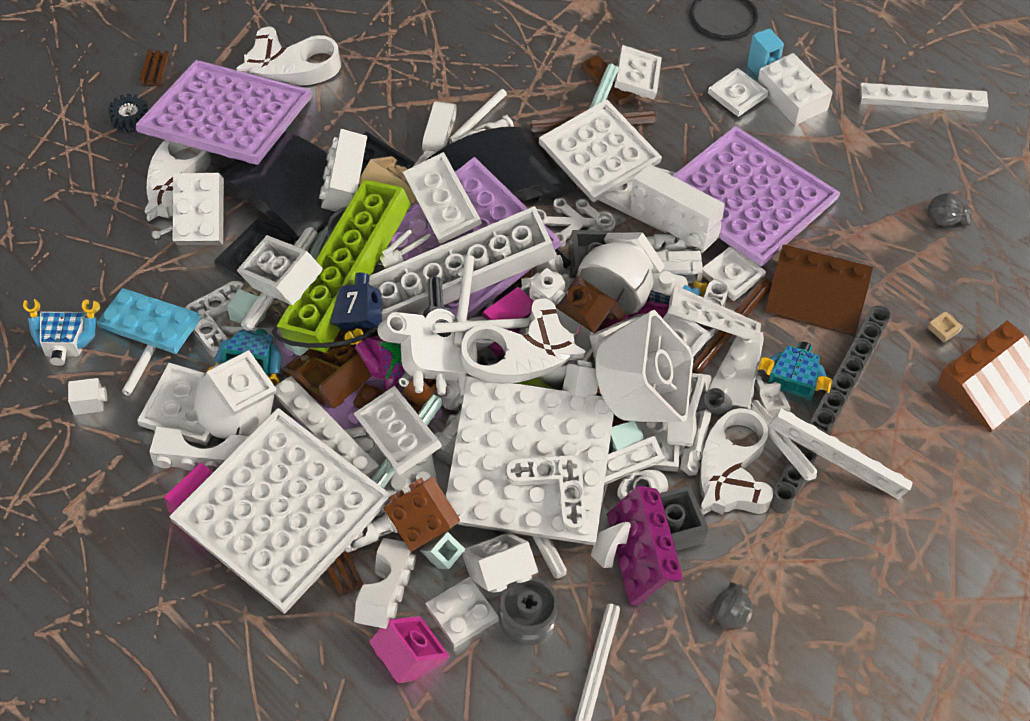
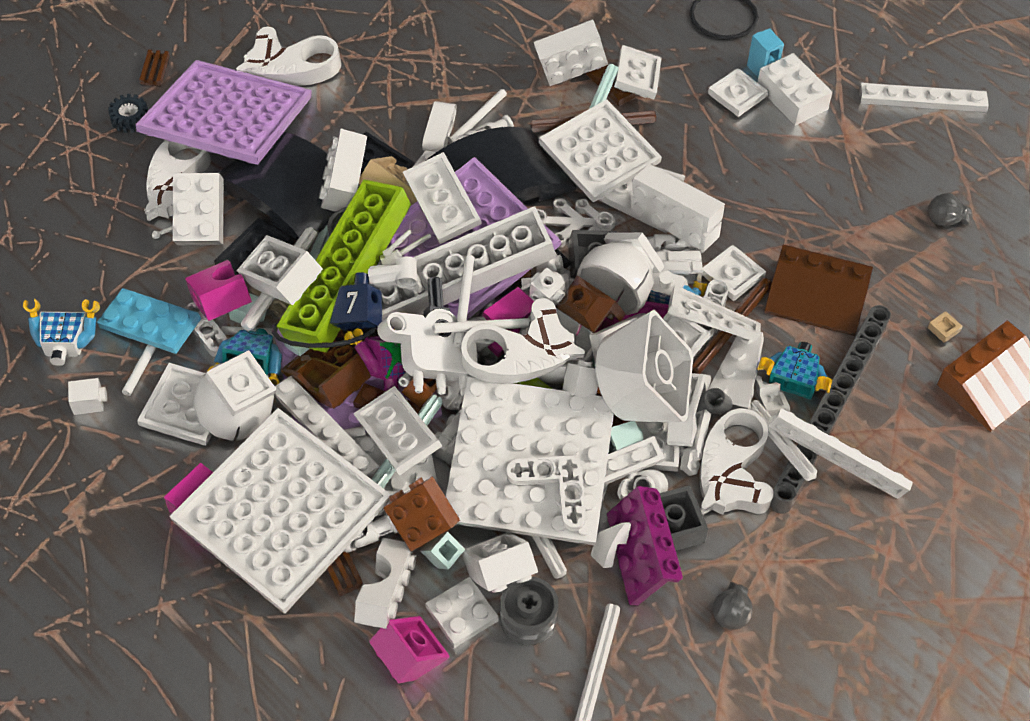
(172, 450): white arch -> none
(218, 290): none -> dark pink piece
(401, 273): none -> white piece
(571, 53): none -> white brick
(762, 192): lavender plate -> none

